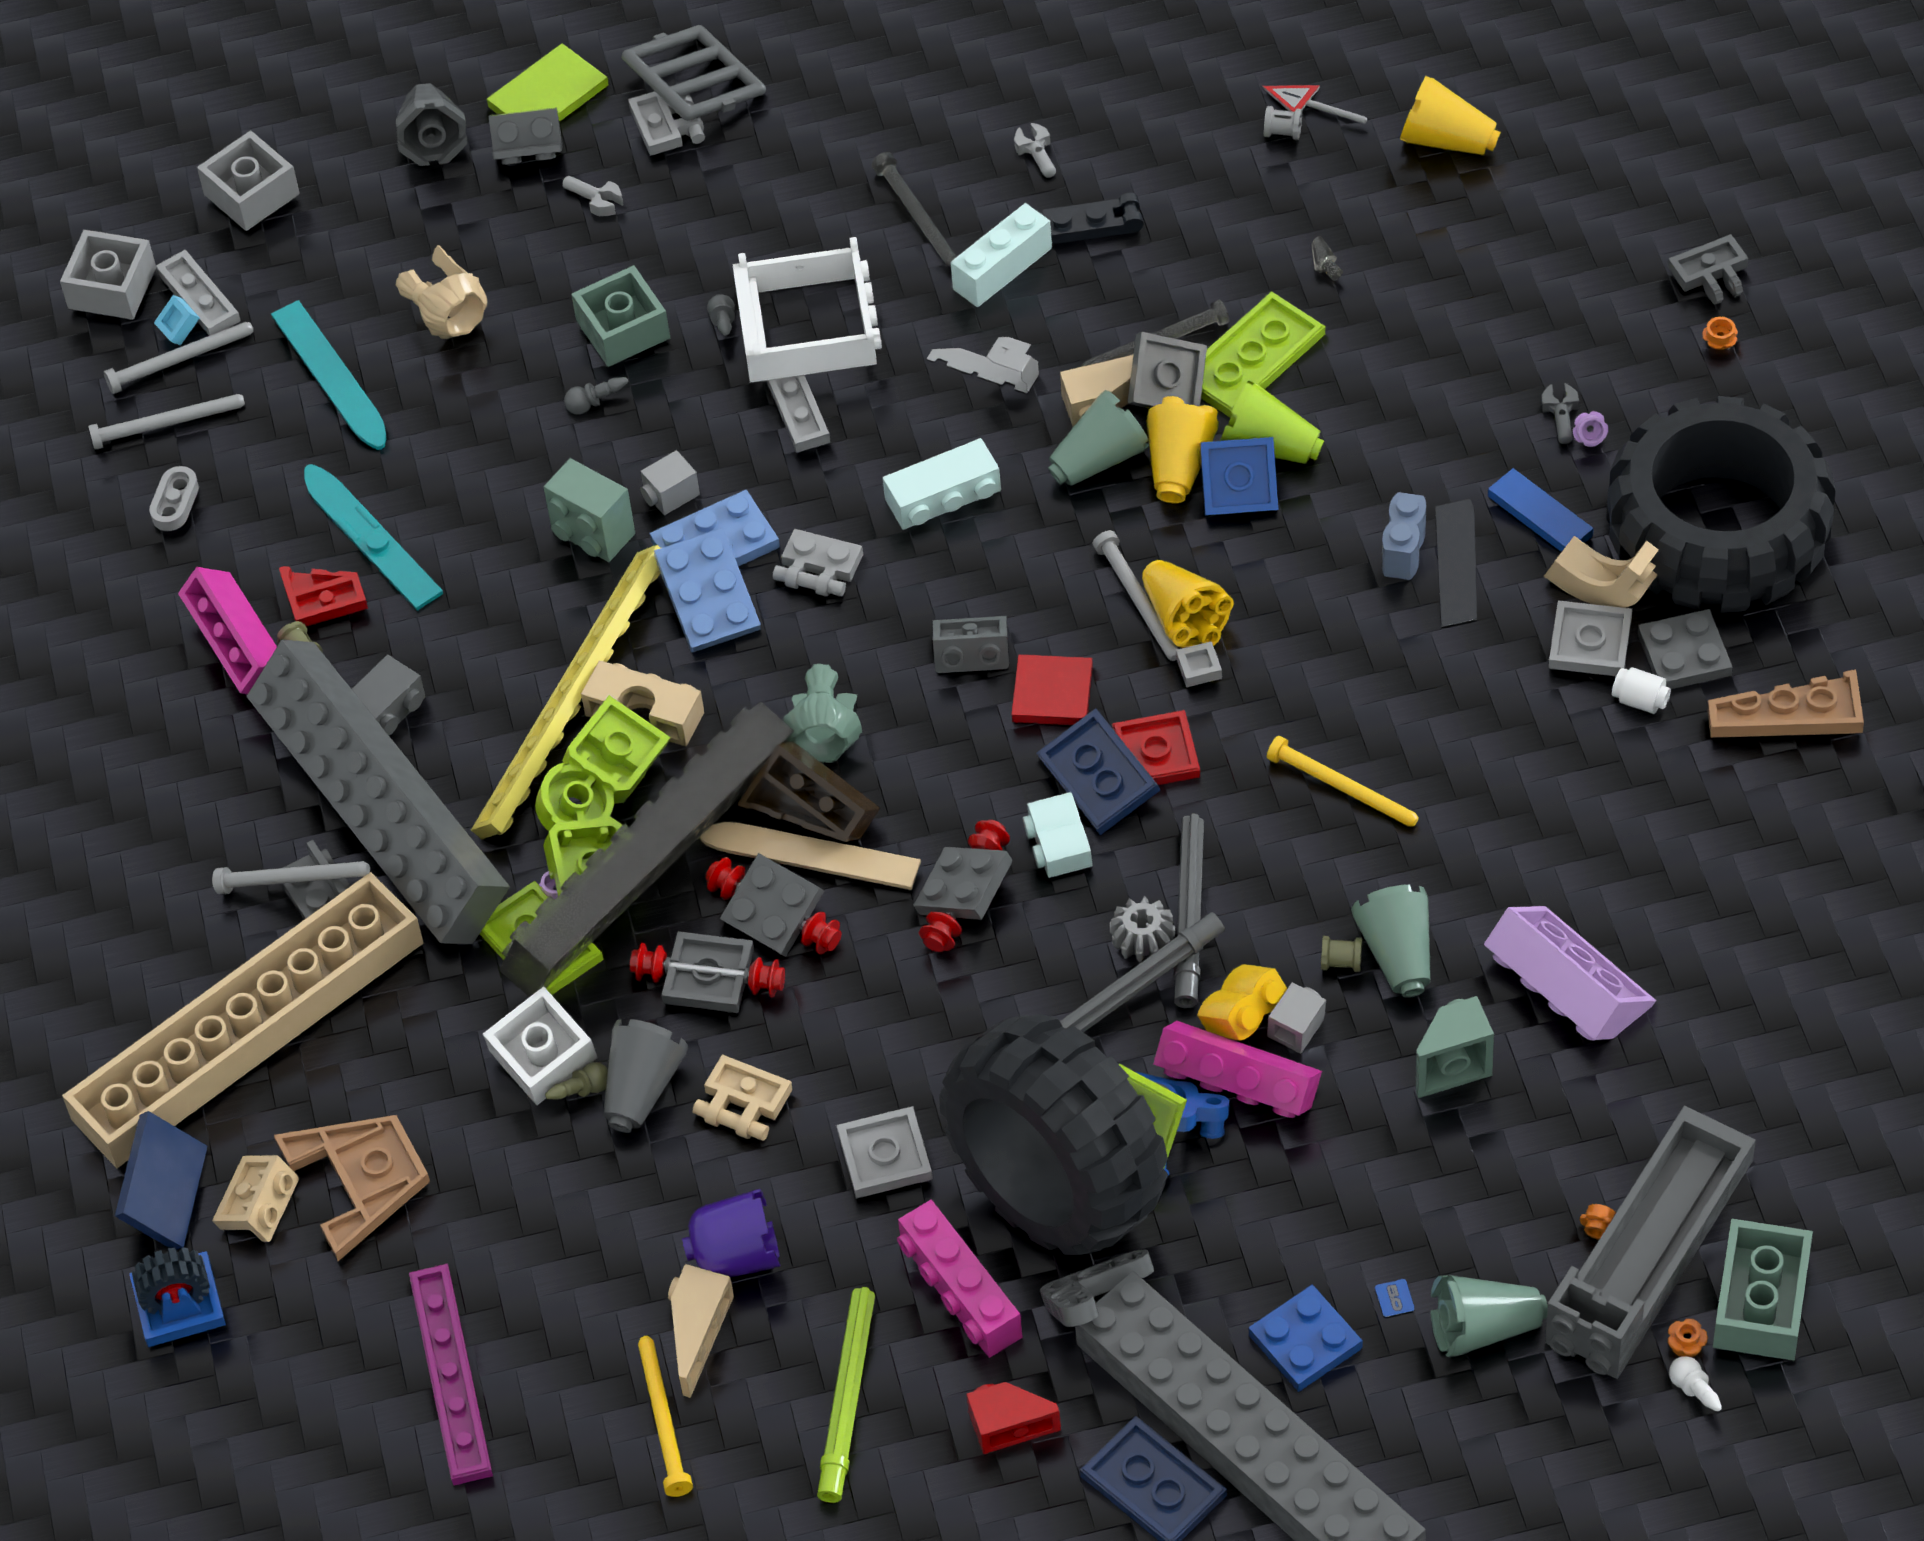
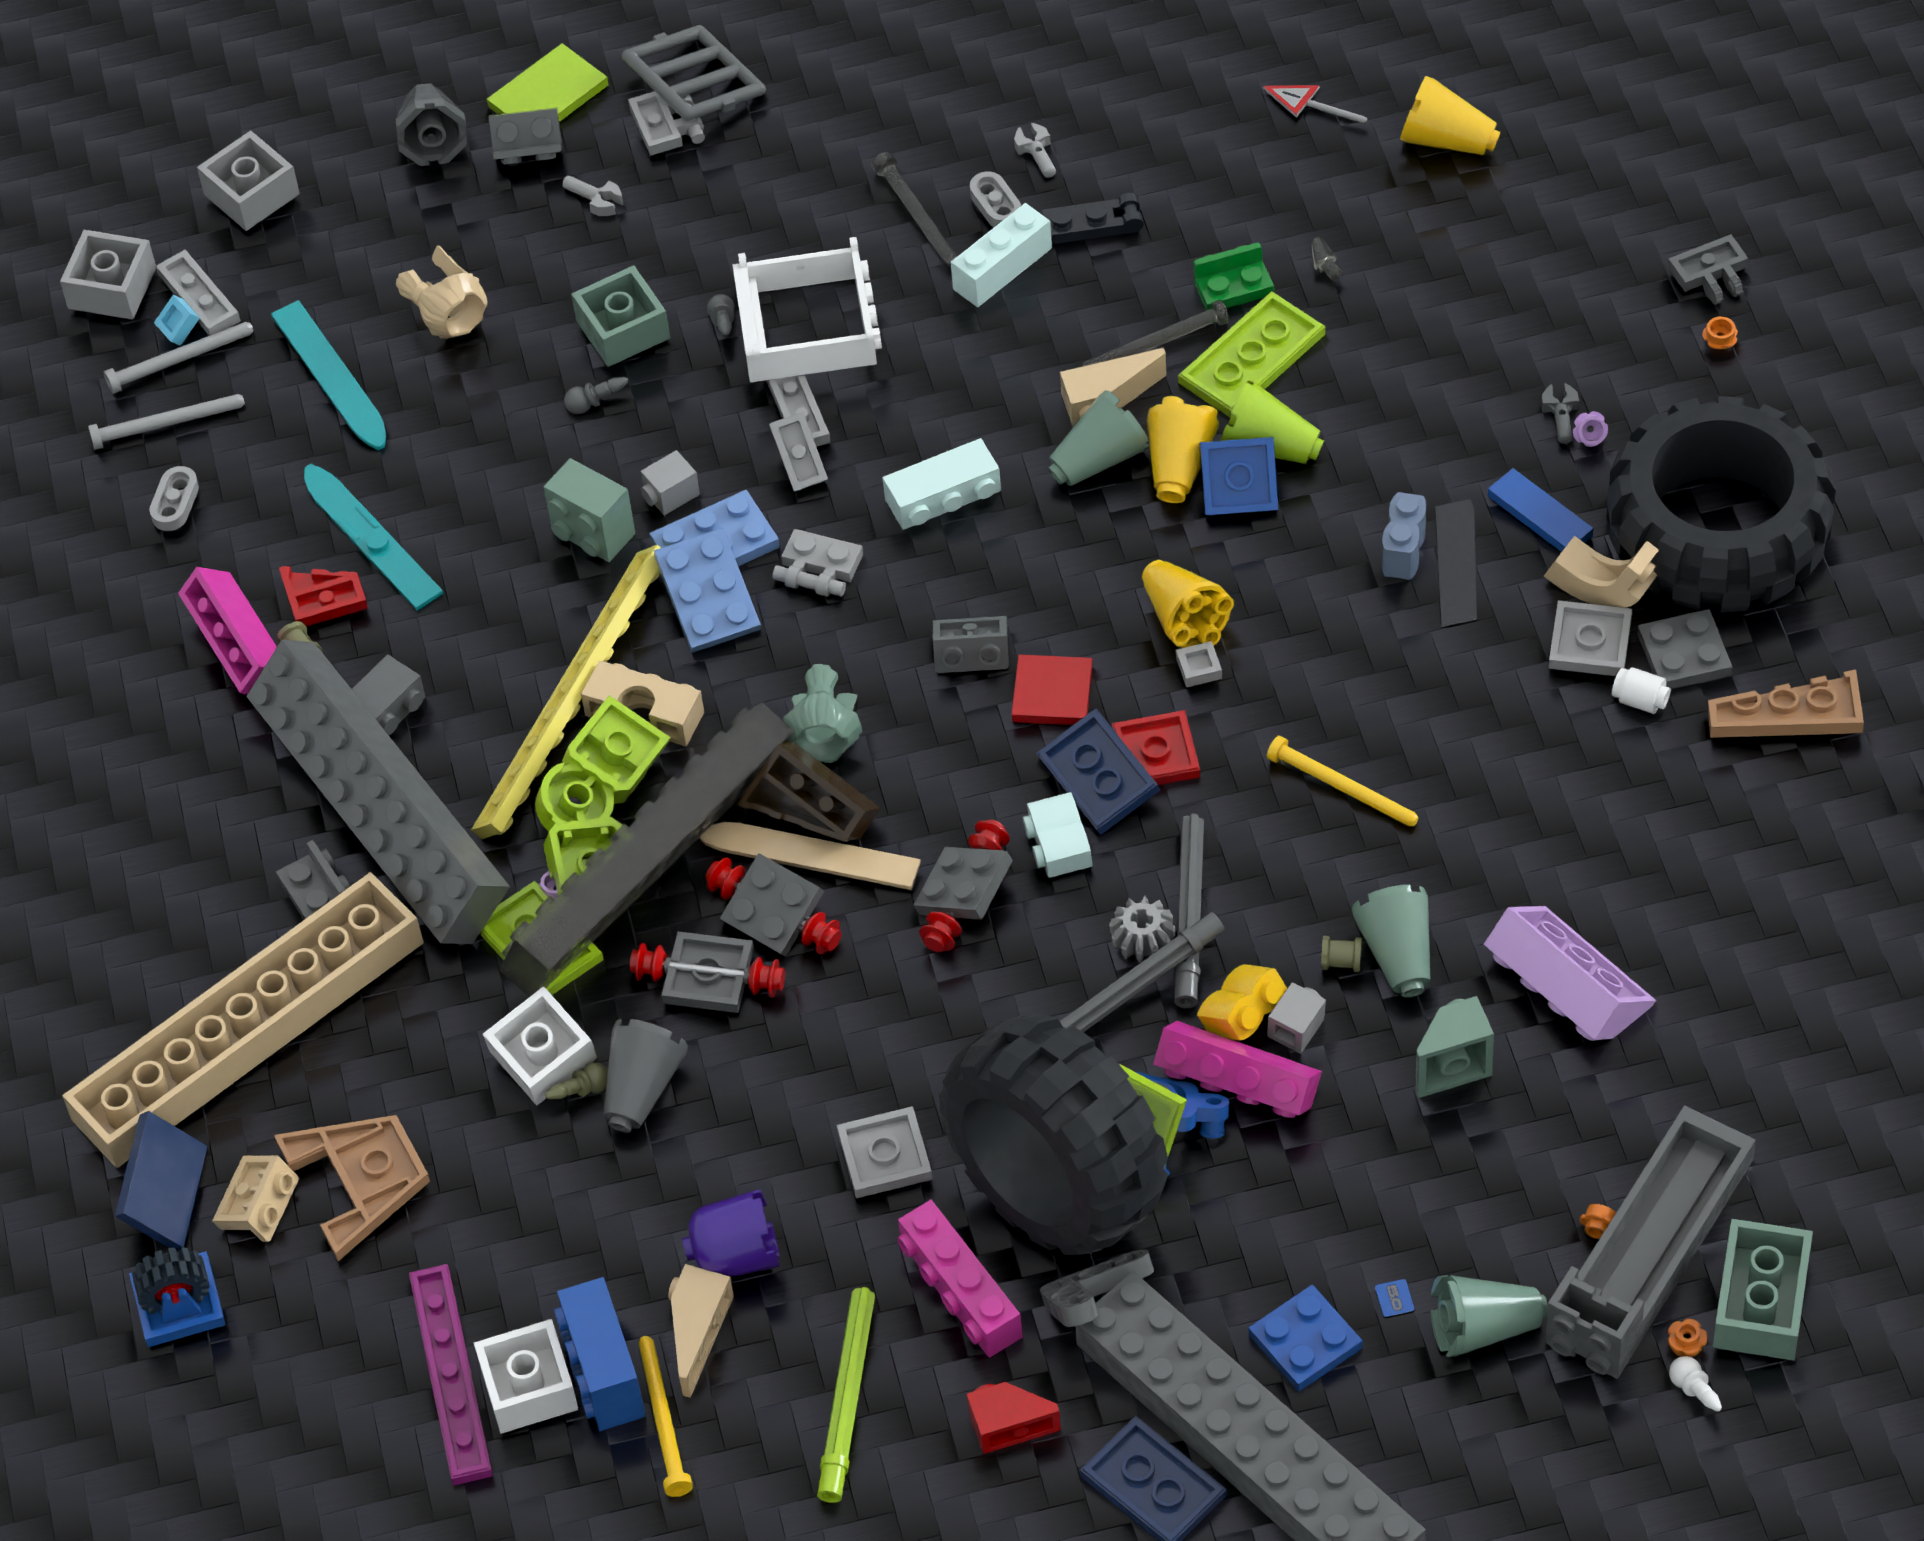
(225, 881): light grey bar -> none
(526, 1376): none -> white brick
(598, 1354): none -> blue brick
(745, 1087): tan plate -> none
(798, 451): none -> light grey plate
(1000, 200): none -> light grey plate
(1004, 363): light grey piece -> none
(1107, 544): light grey bar -> none
(1165, 369): plate -> none
(1232, 276): none -> green bracket
(1283, 122): light grey bush -> none

